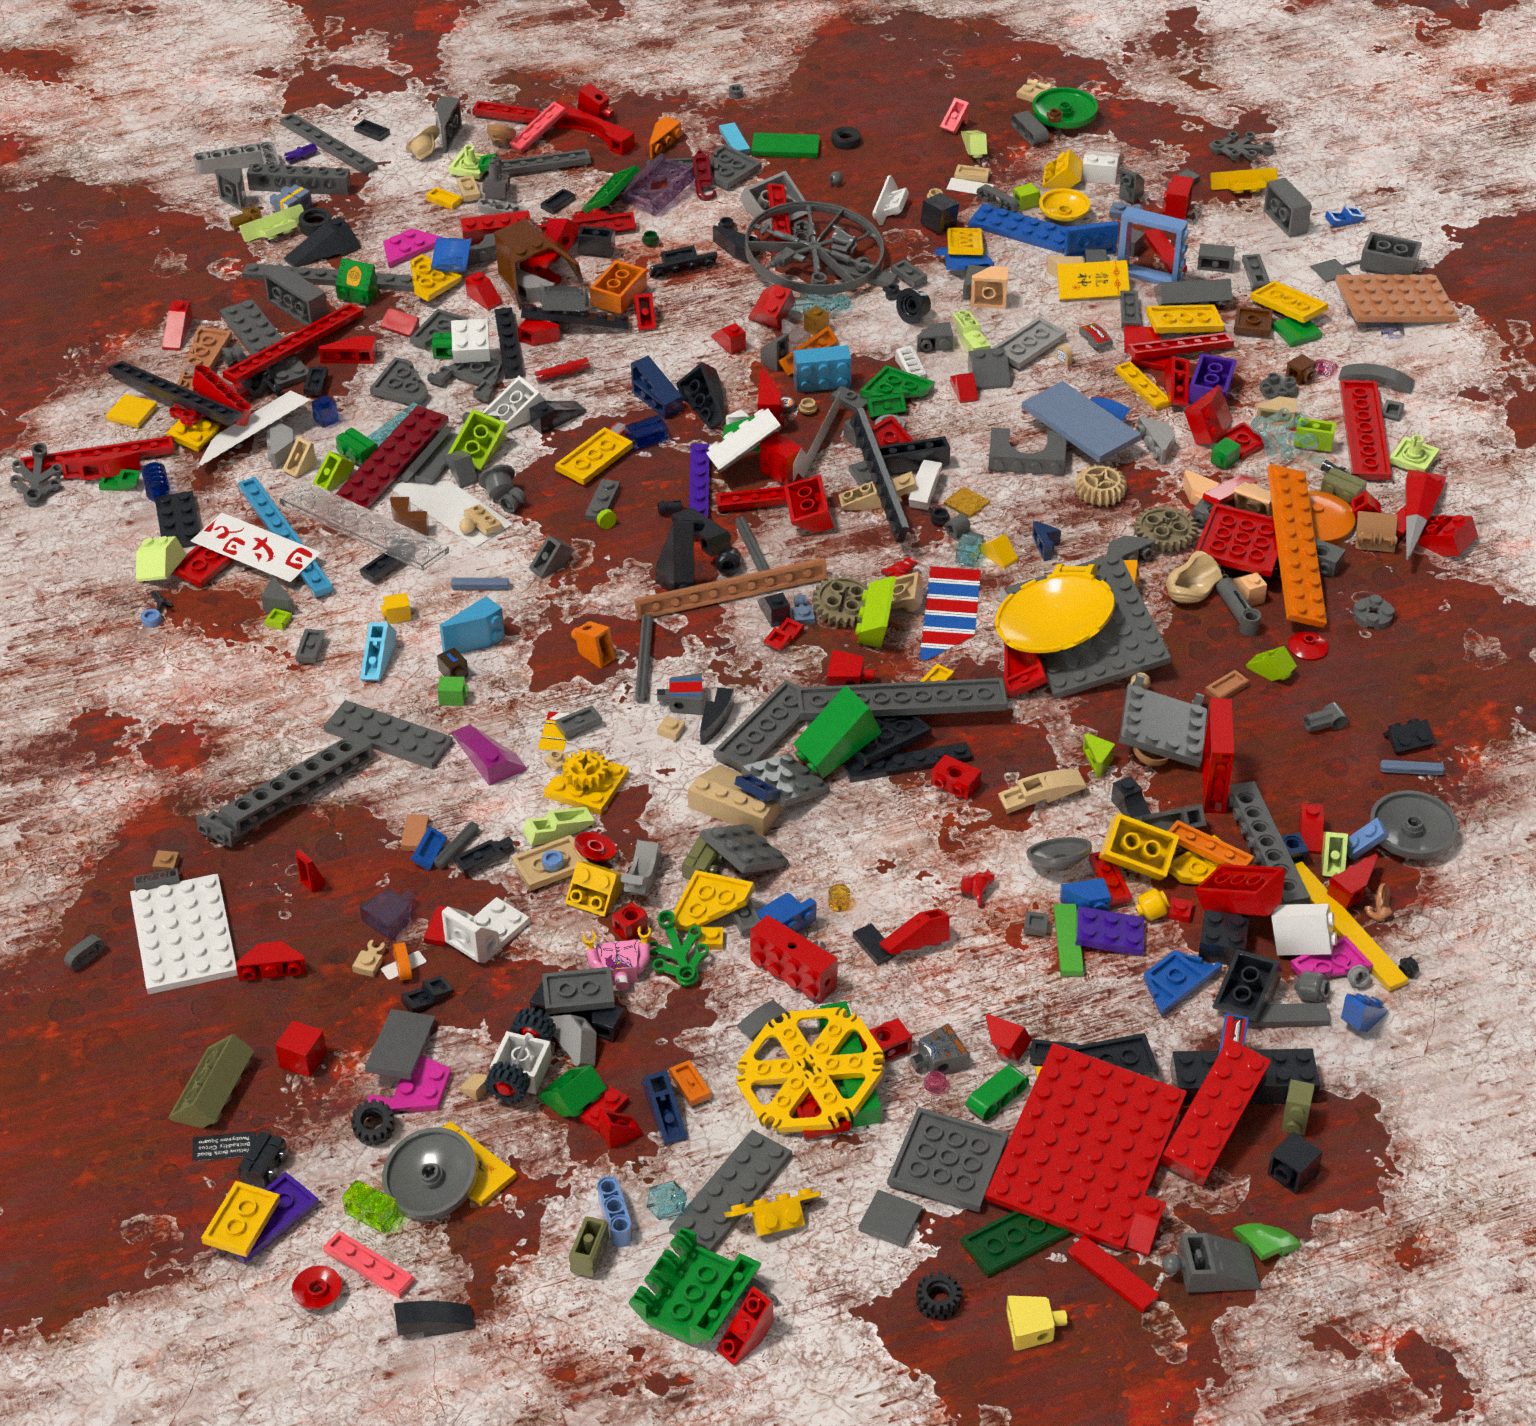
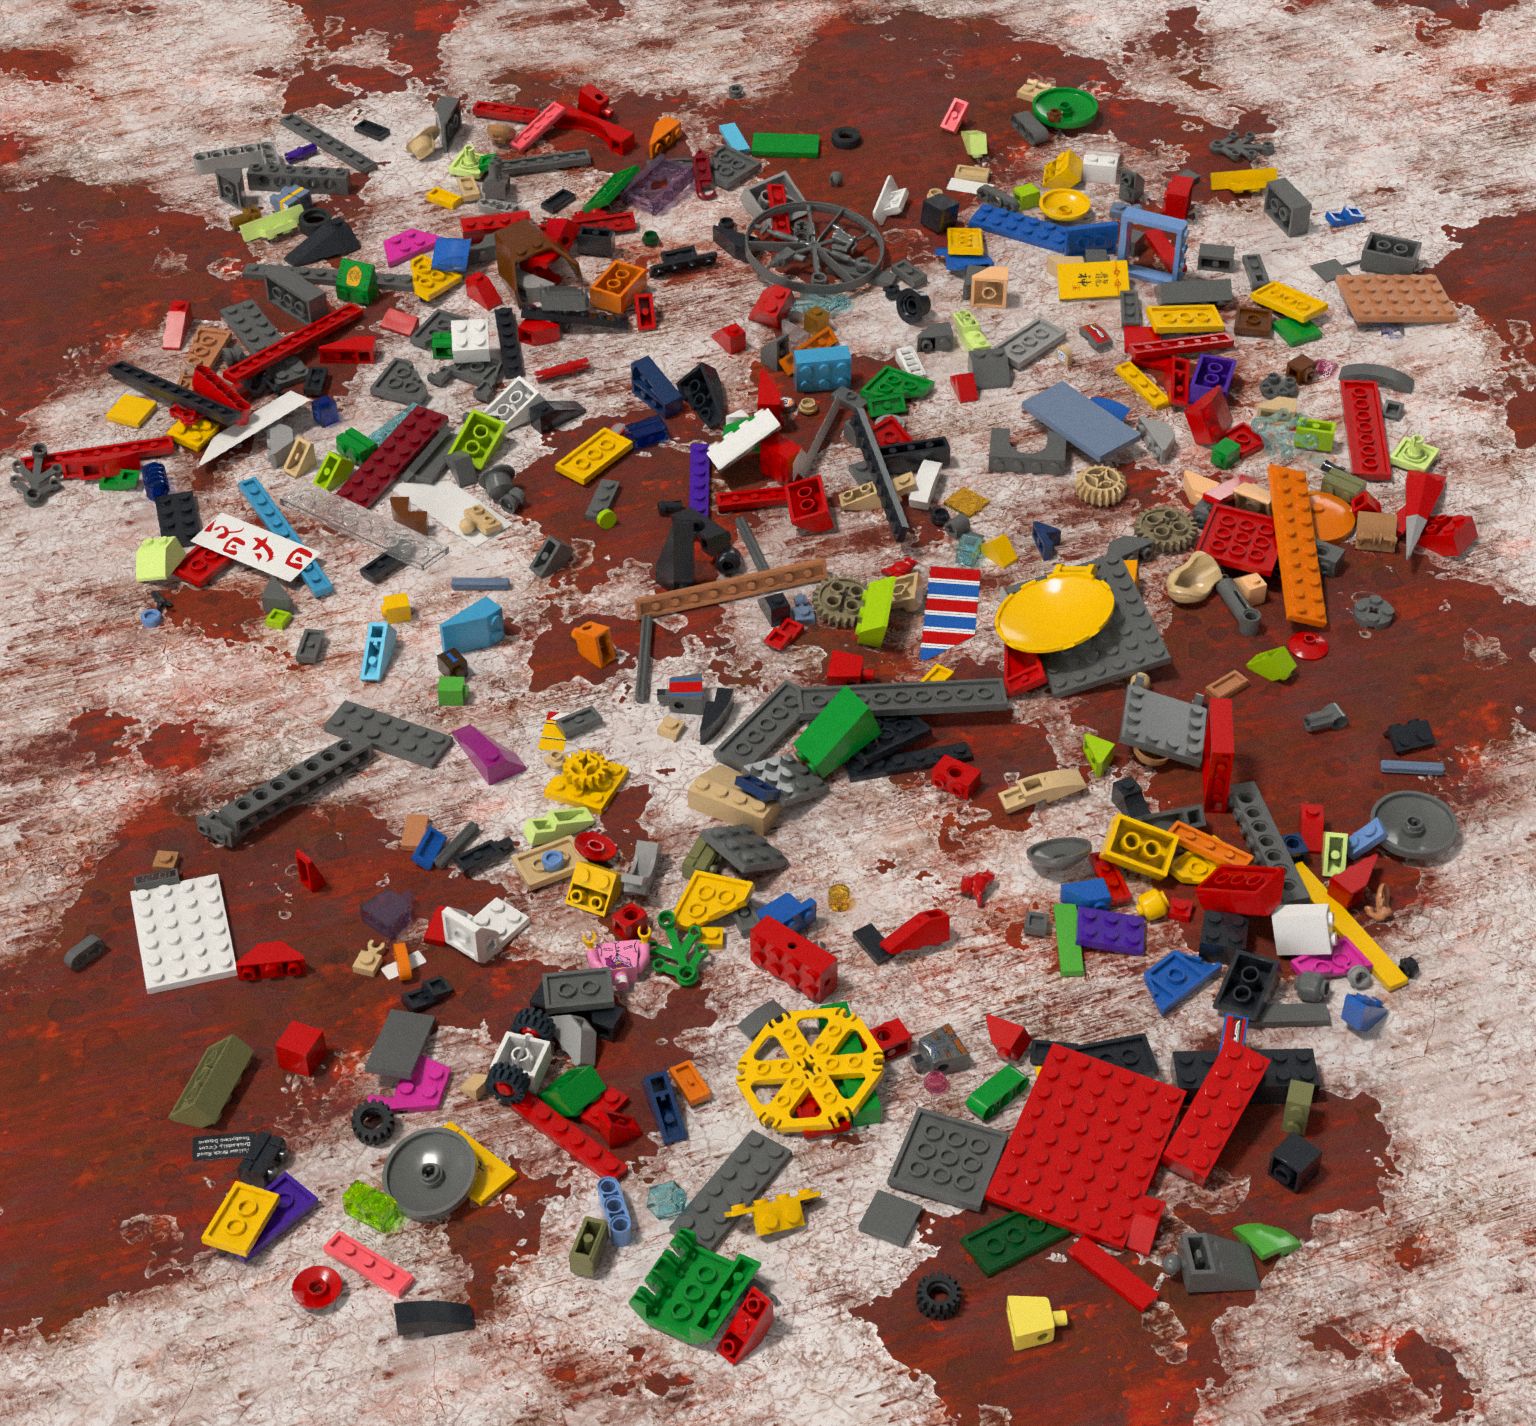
(569, 1137): none -> red plate

